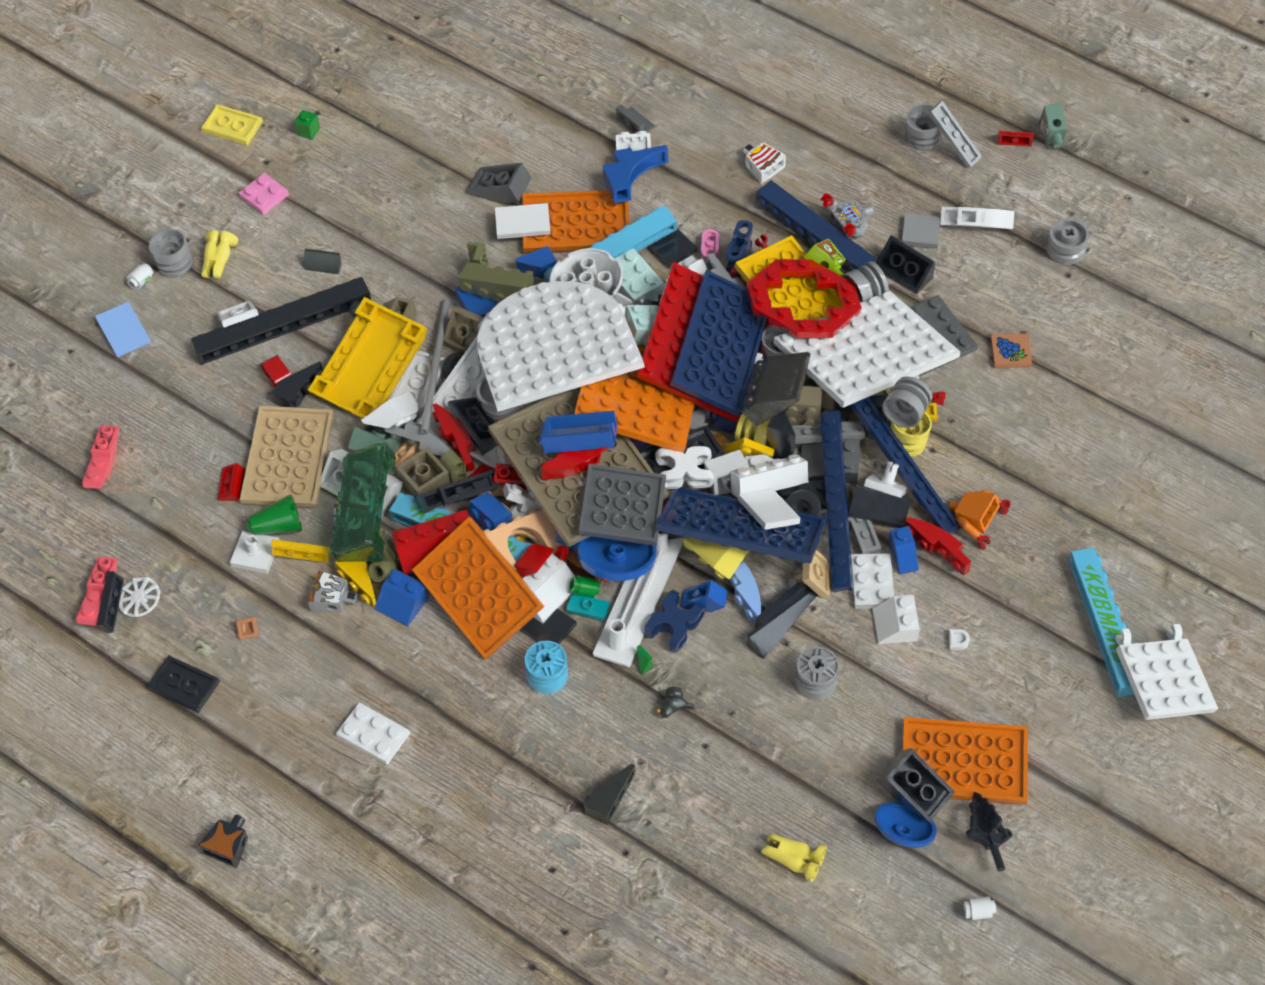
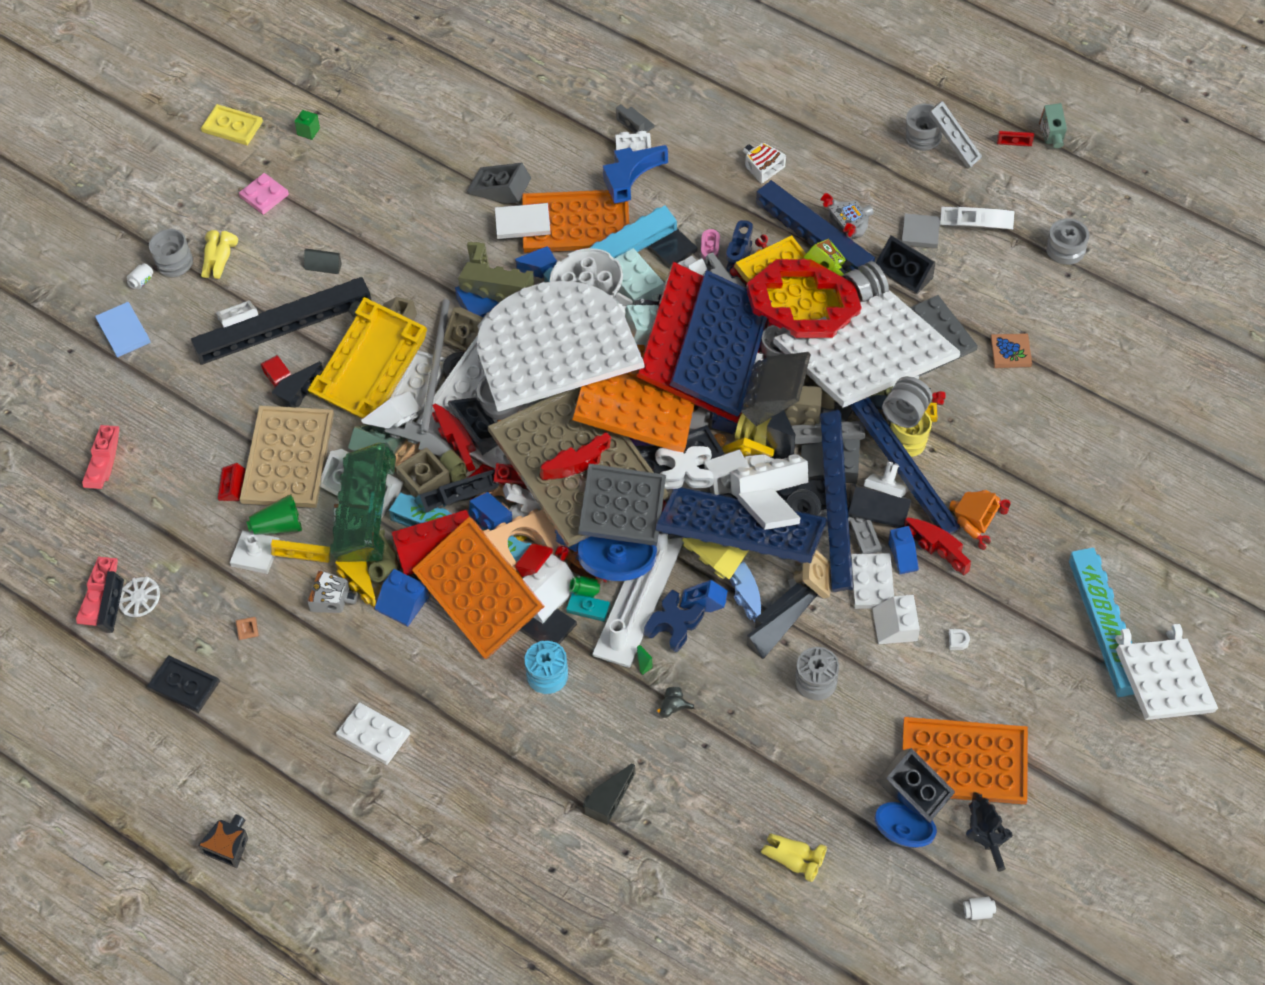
(579, 432): blue door -> none

